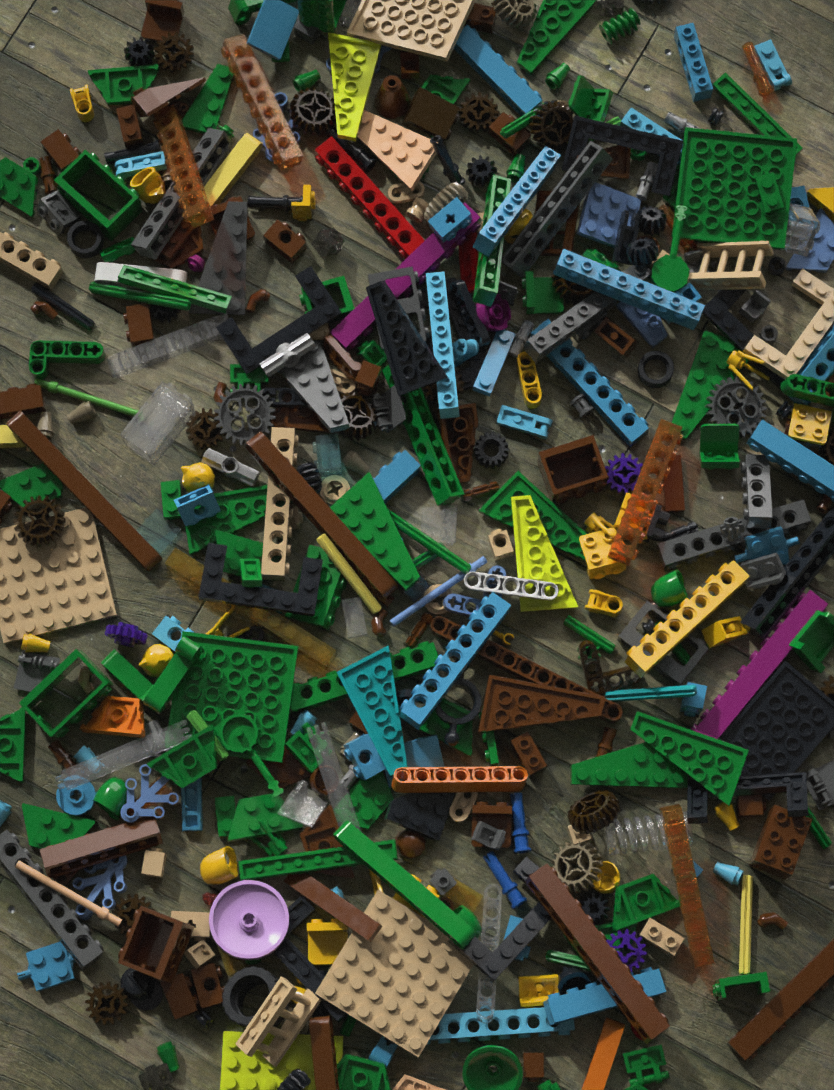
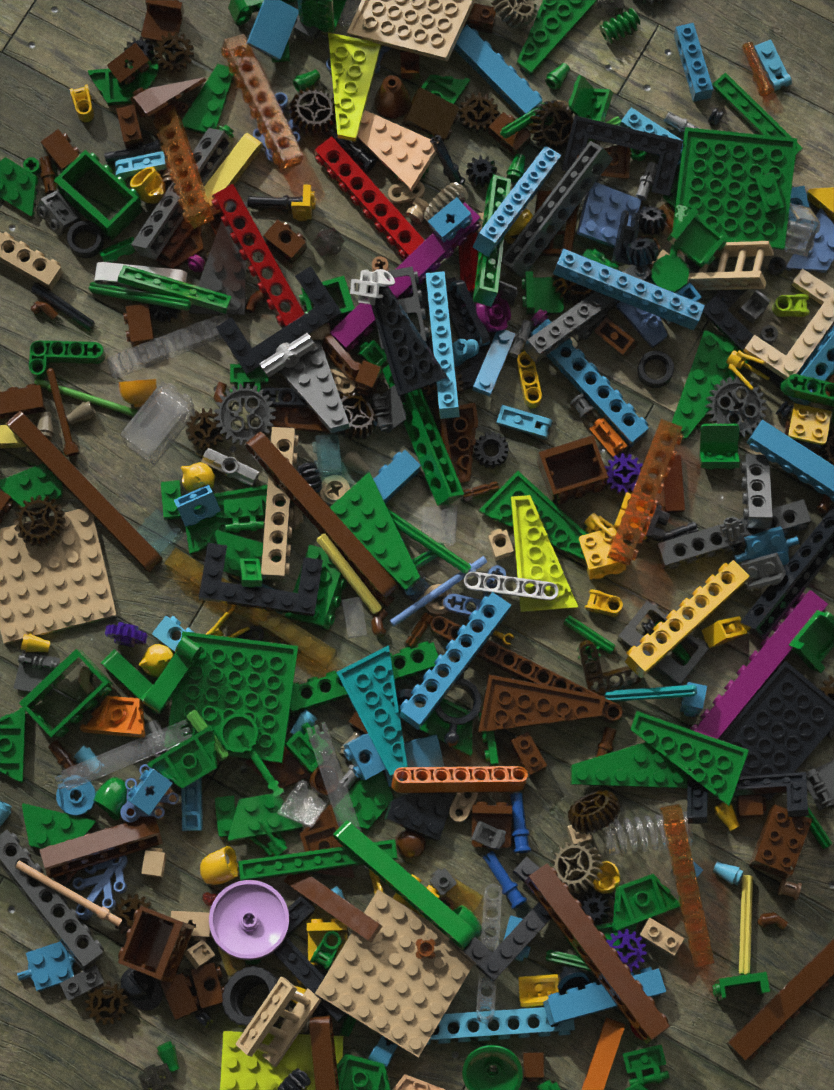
(71, 448): none -> reddish brown piece
(82, 982): none -> dark grey hinge
(136, 58): none -> reddish brown brick
(137, 391): none -> light orange cylinder
(159, 786): none -> dark azure brick
(231, 195): none -> red brick
(243, 508): none -> green plate
(326, 951): none -> green piece
(374, 279): none -> white piece
(383, 262): none -> medium nougat bush
(430, 948): none -> dark orange plate
(539, 317): none -> magenta plate
(608, 436): none -> orange hinge
(669, 589): green piece -> none
(696, 239): none -> green panel
(789, 889): none -> medium nougat bush
(795, 306): none -> lime piece

